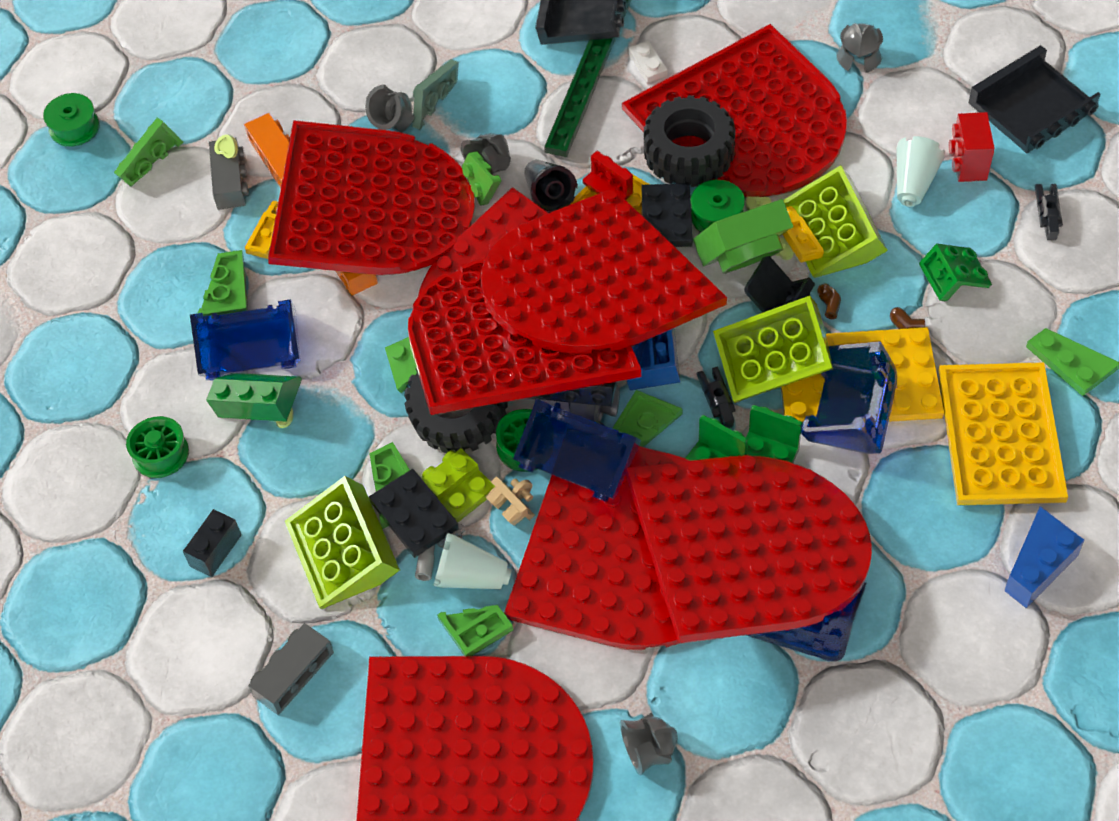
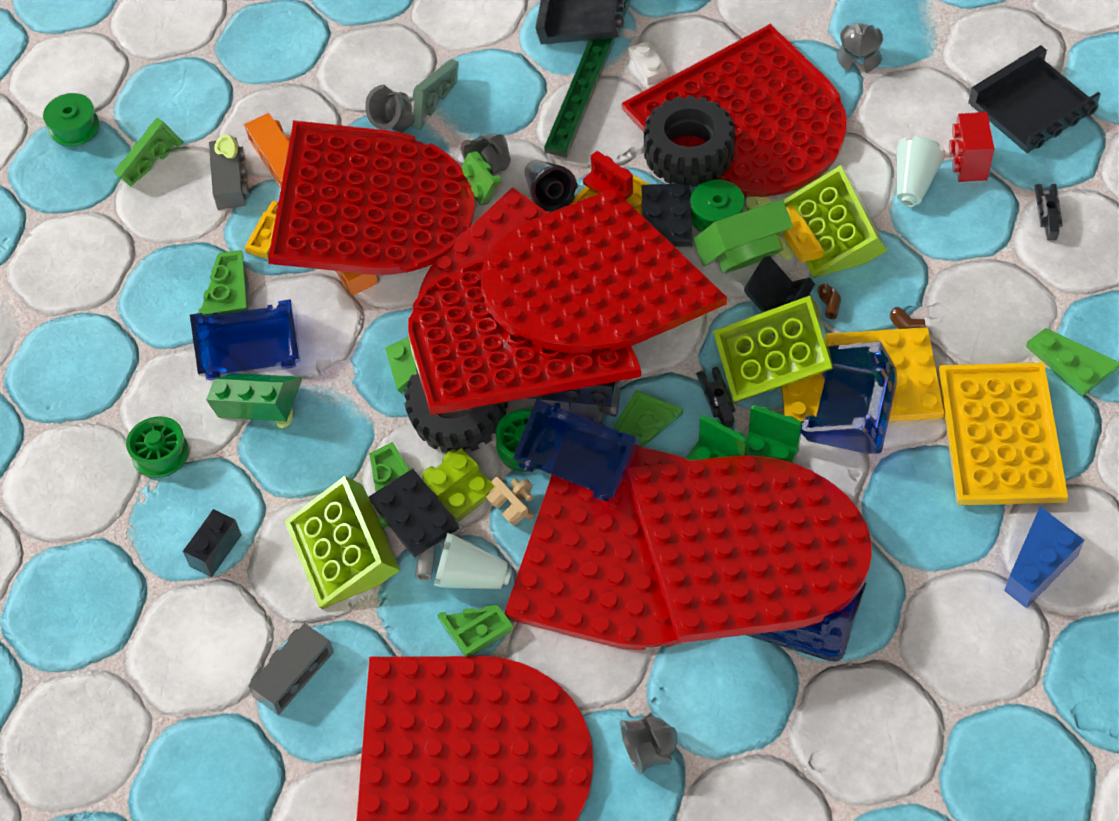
(657, 361): blue wedge -> none
(951, 267): green bracket -> none

